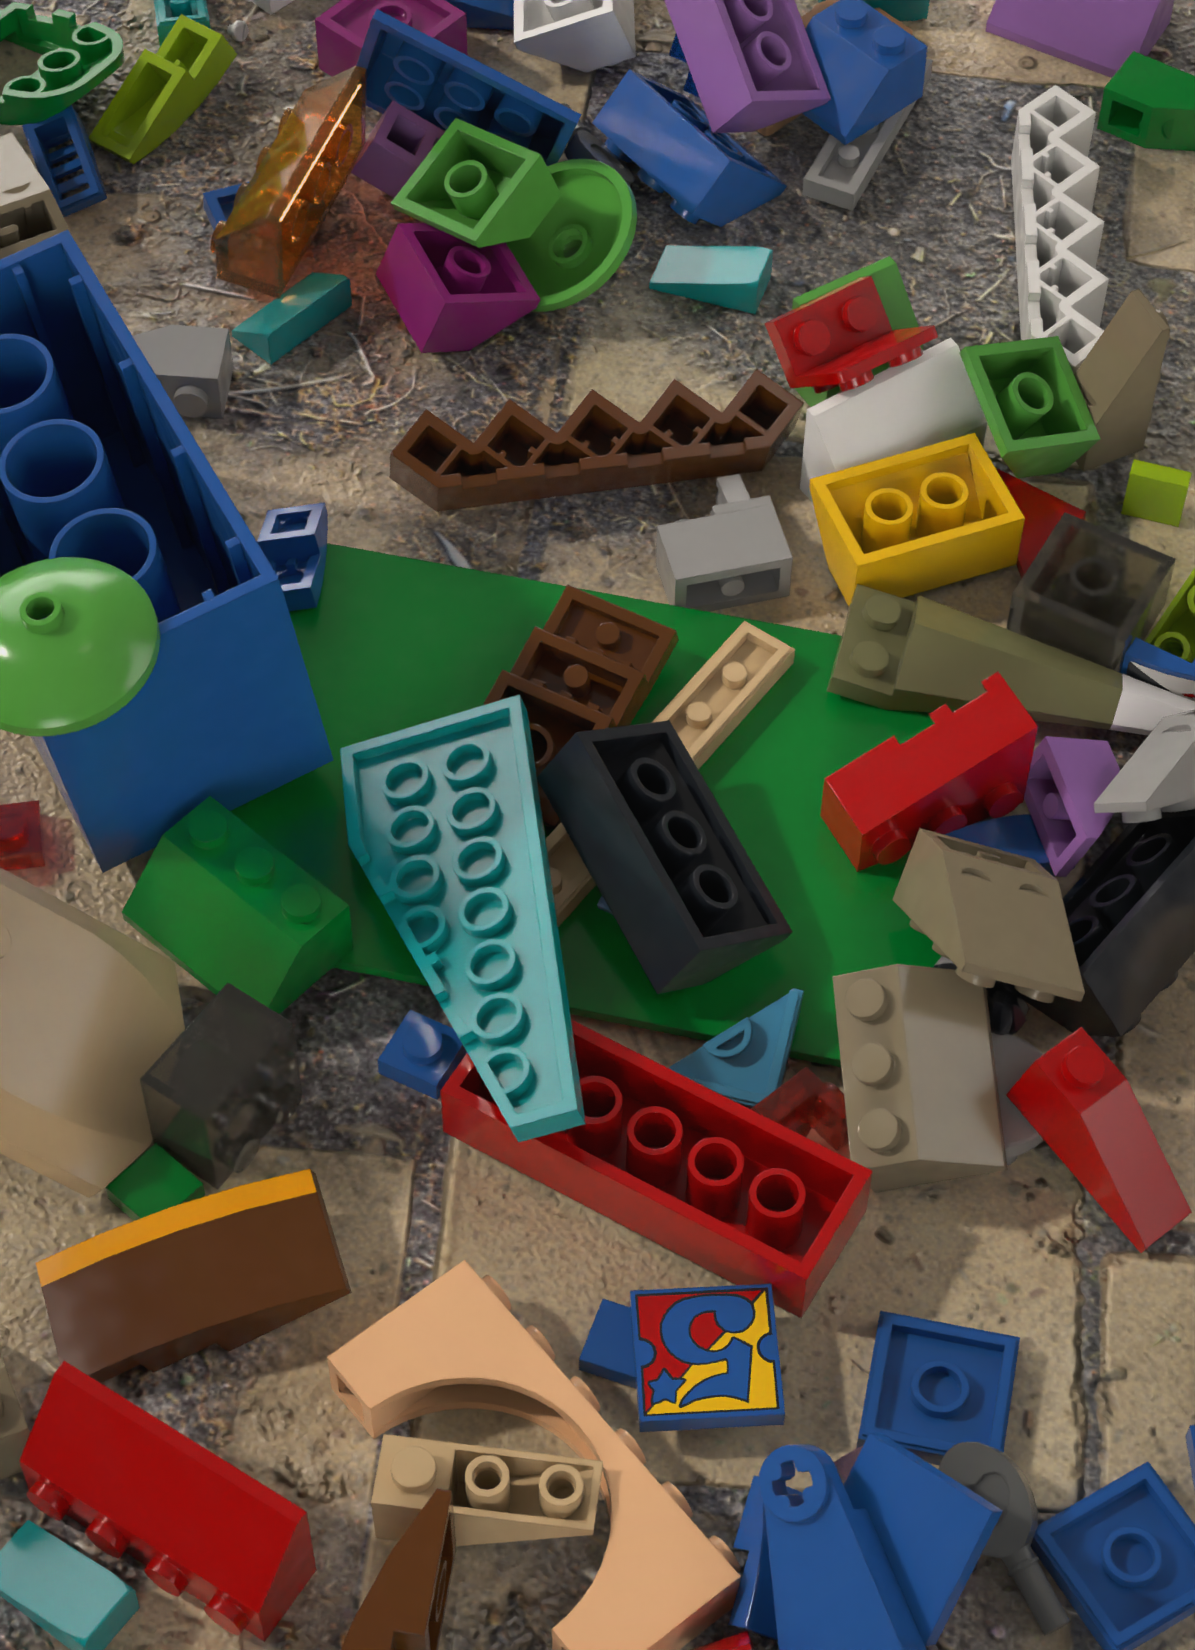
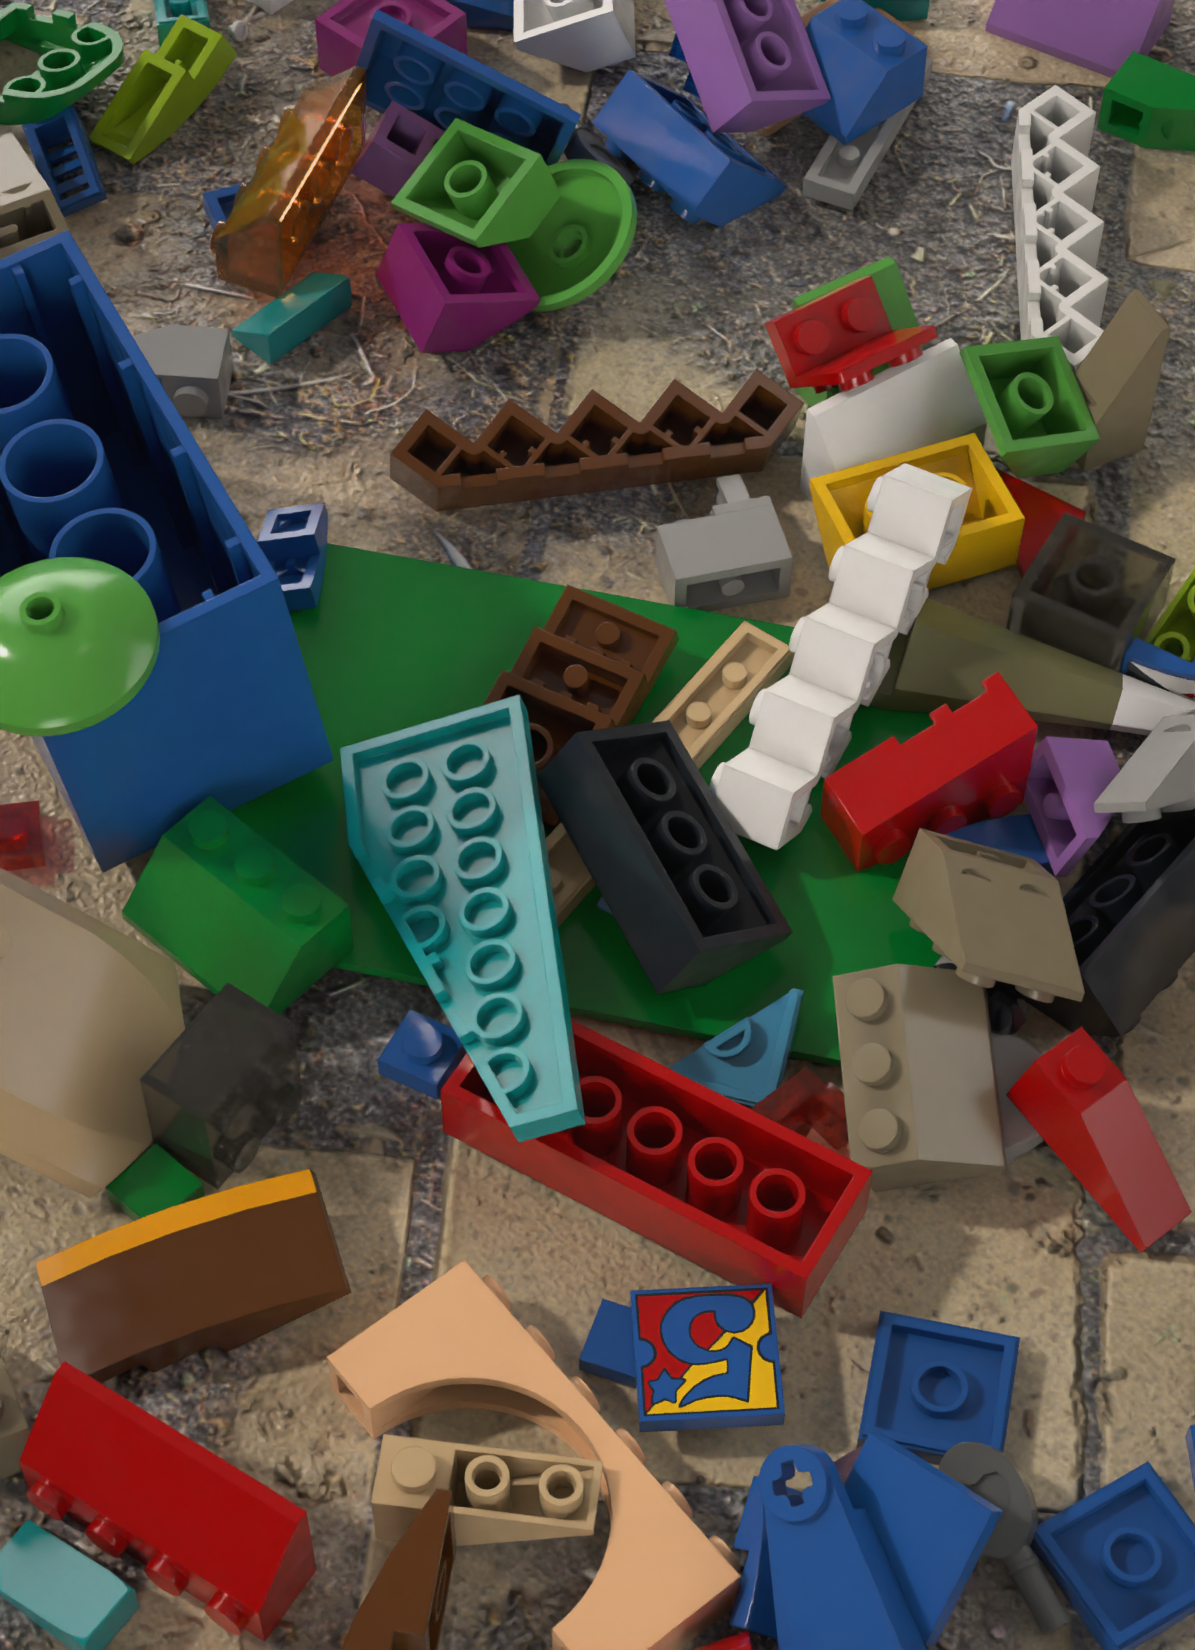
(715, 274): teal slope -> none
(840, 655): none -> white brick
(1156, 492): lime tile -> none

